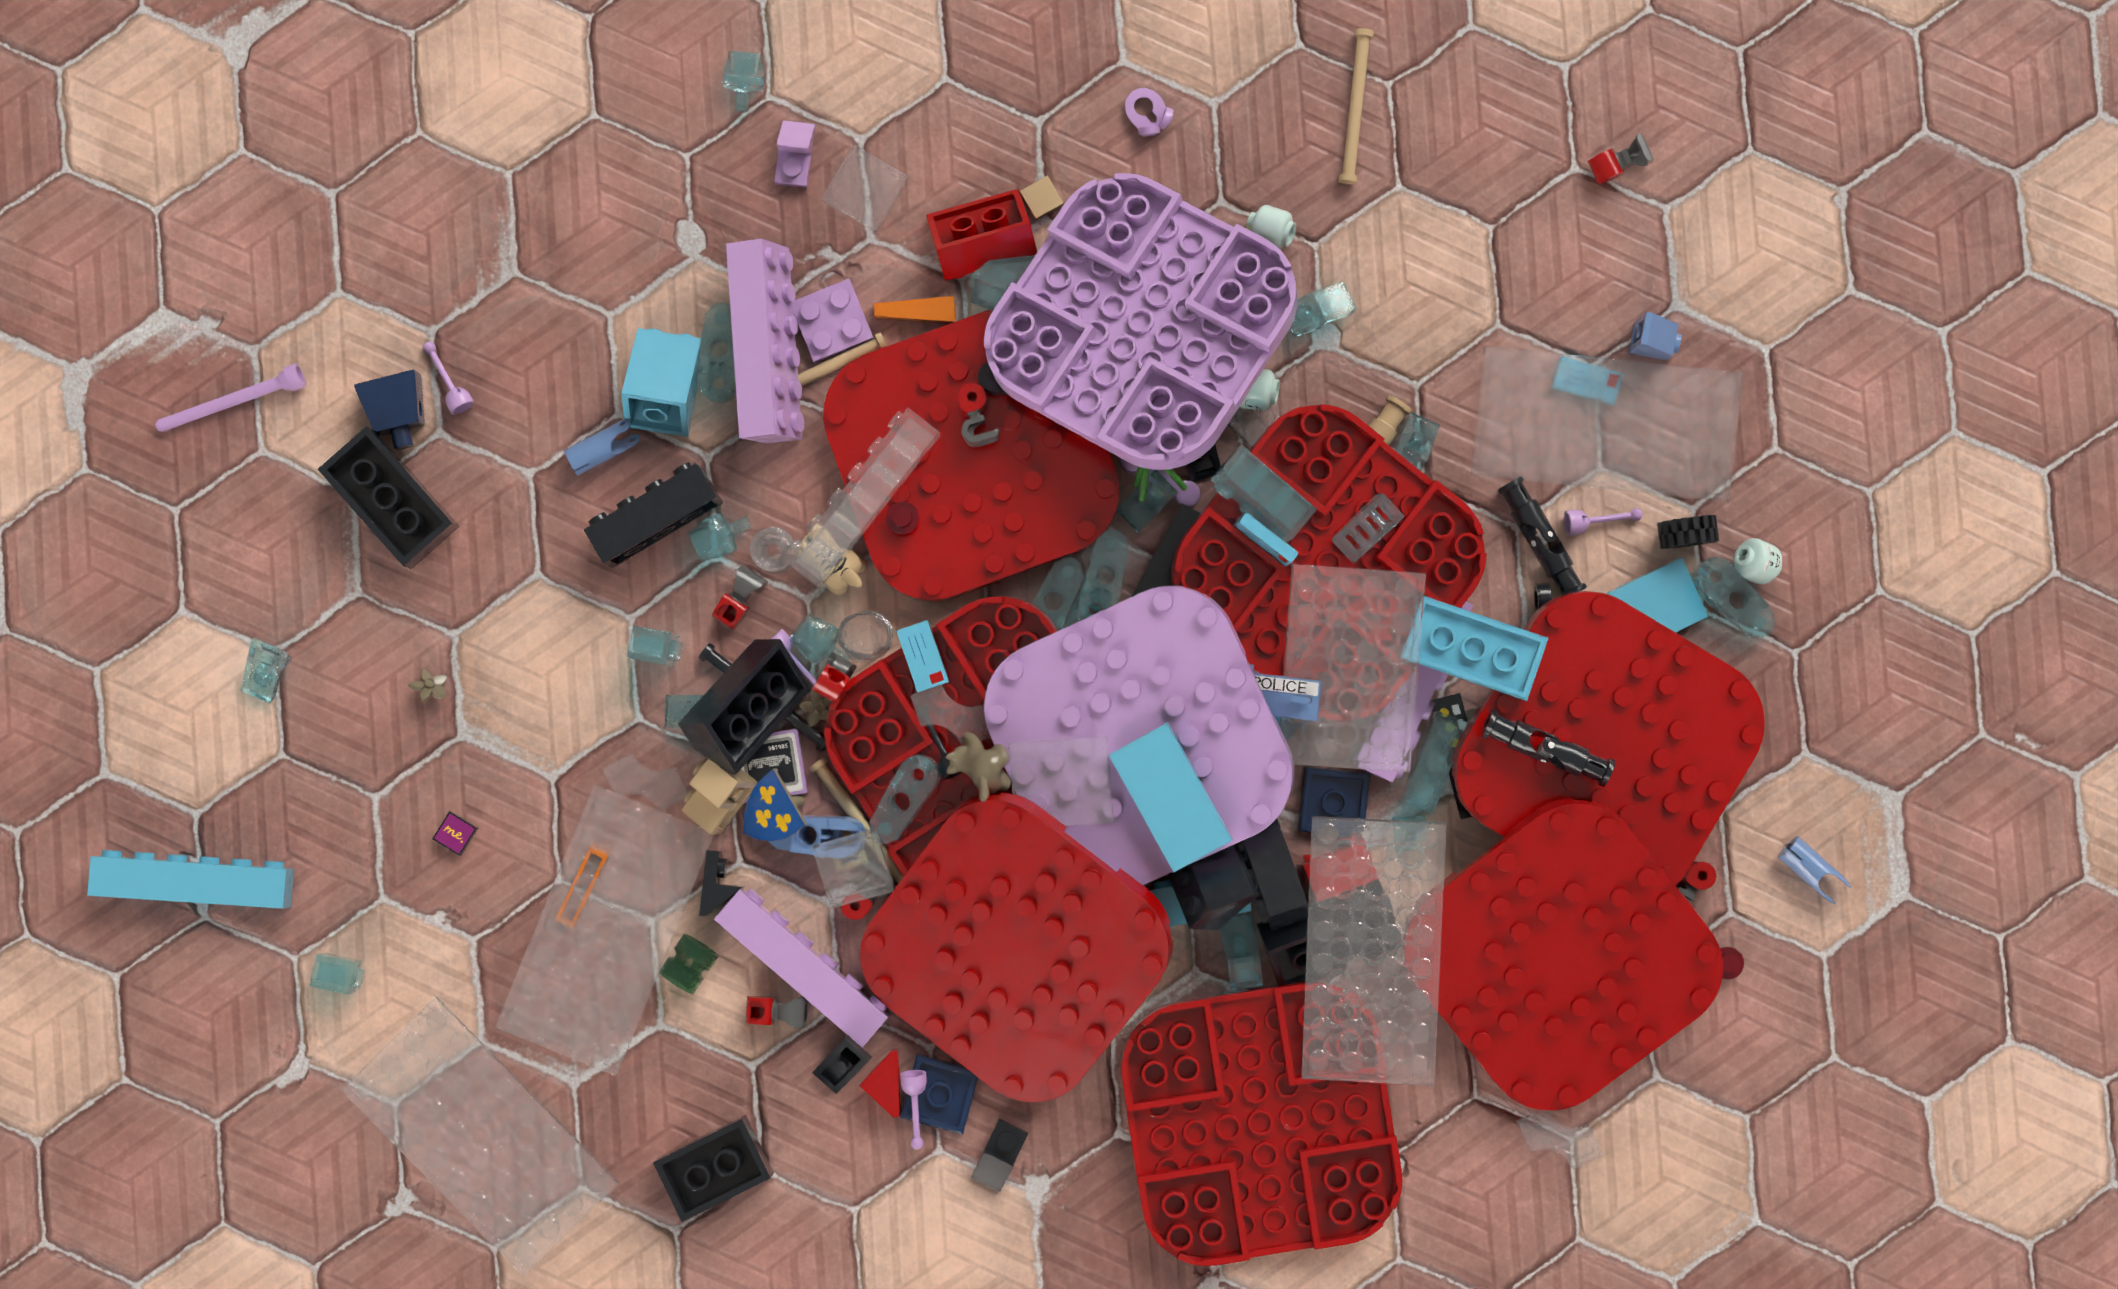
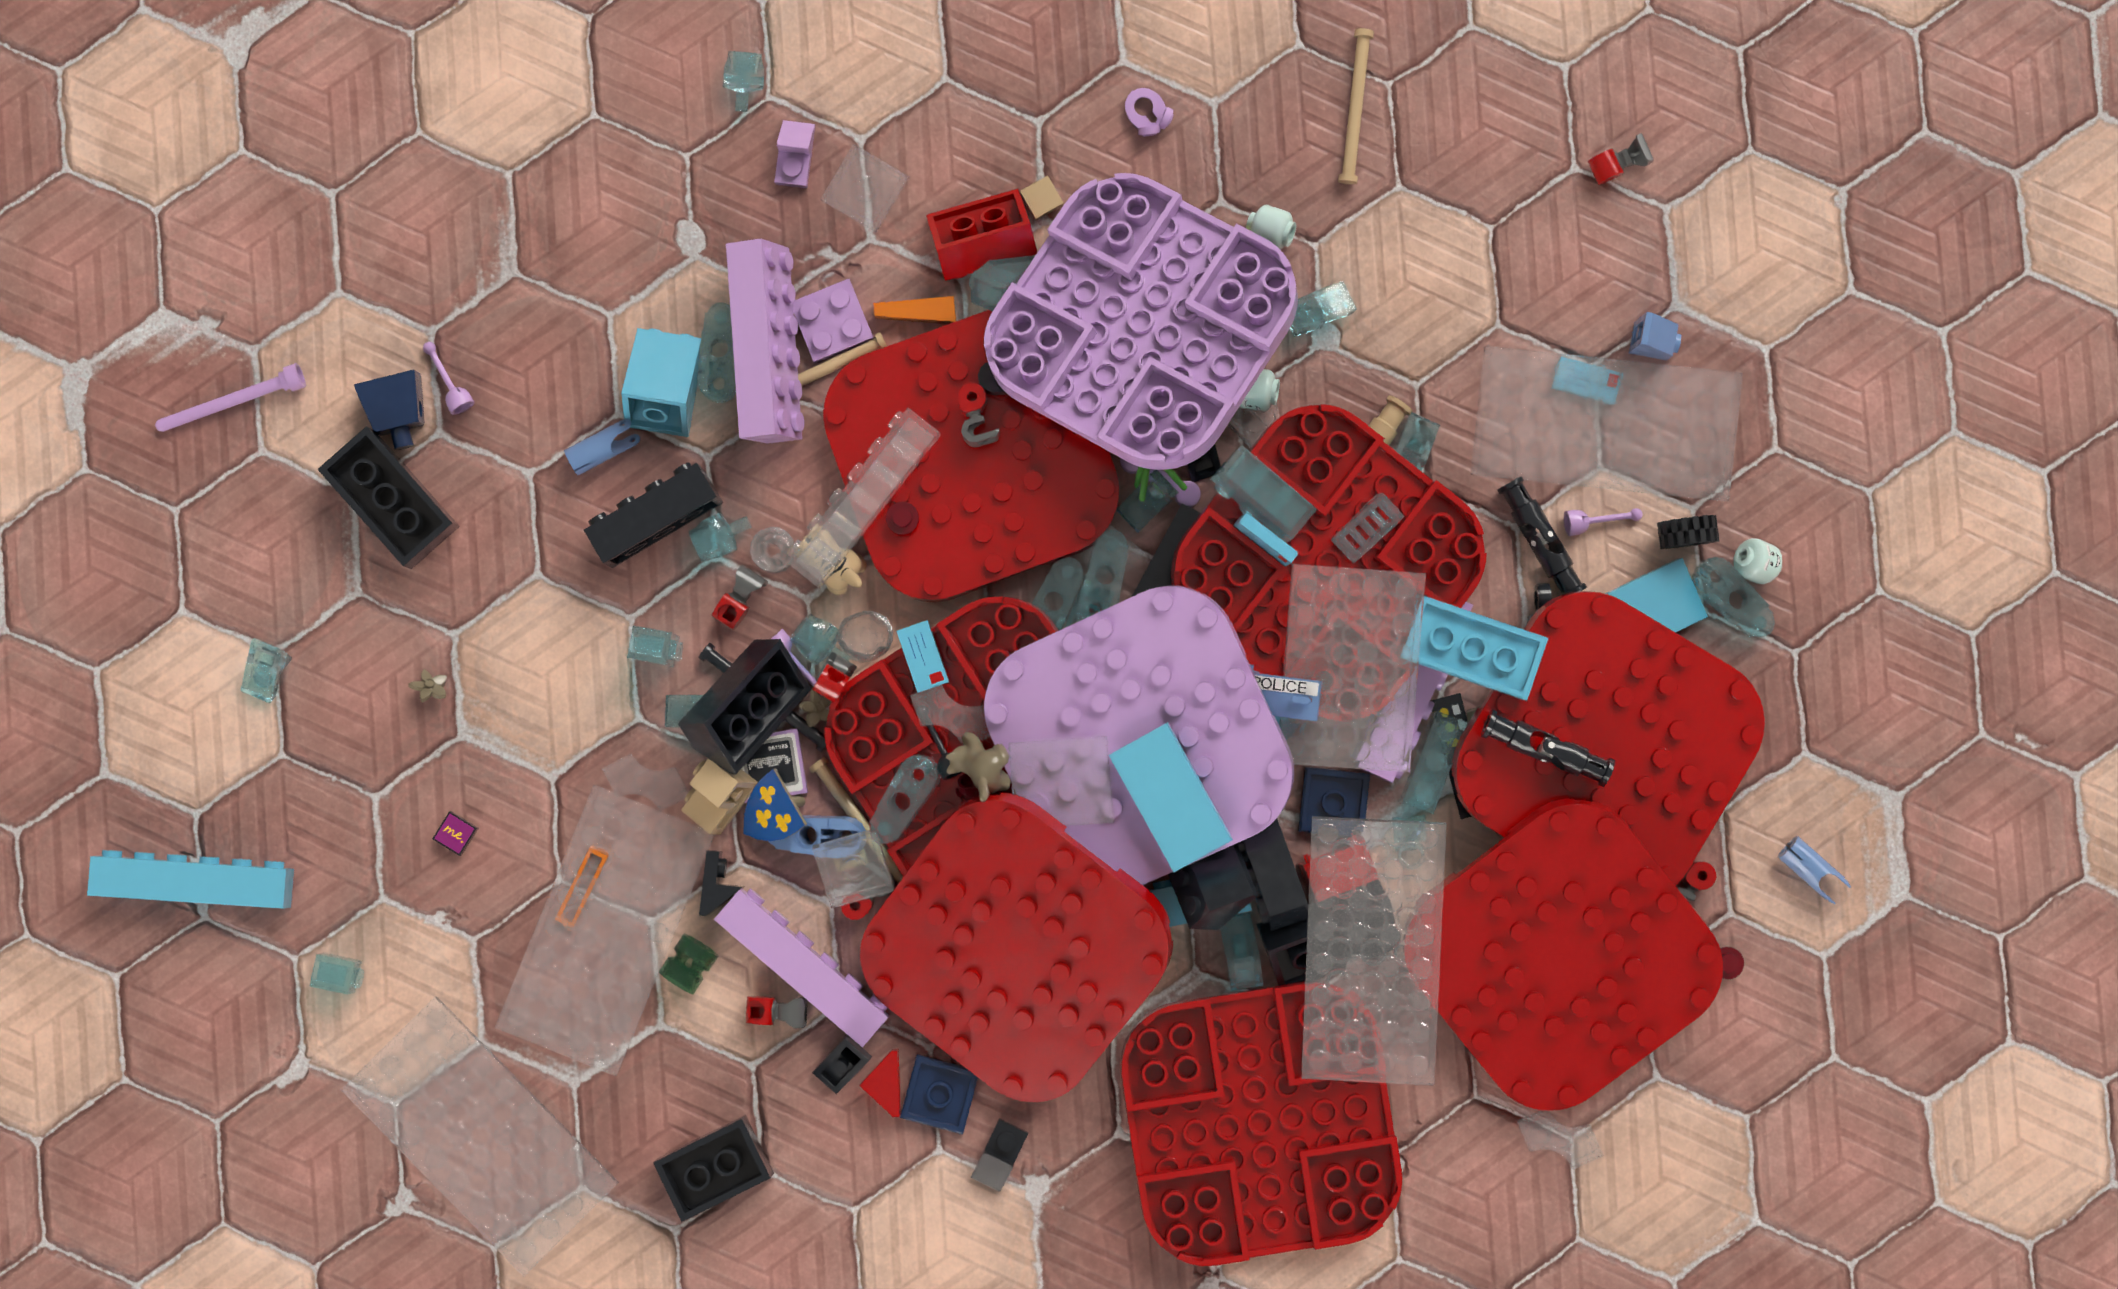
(913, 1084): lavender hinge -> none
(966, 788): none -> dark red plate

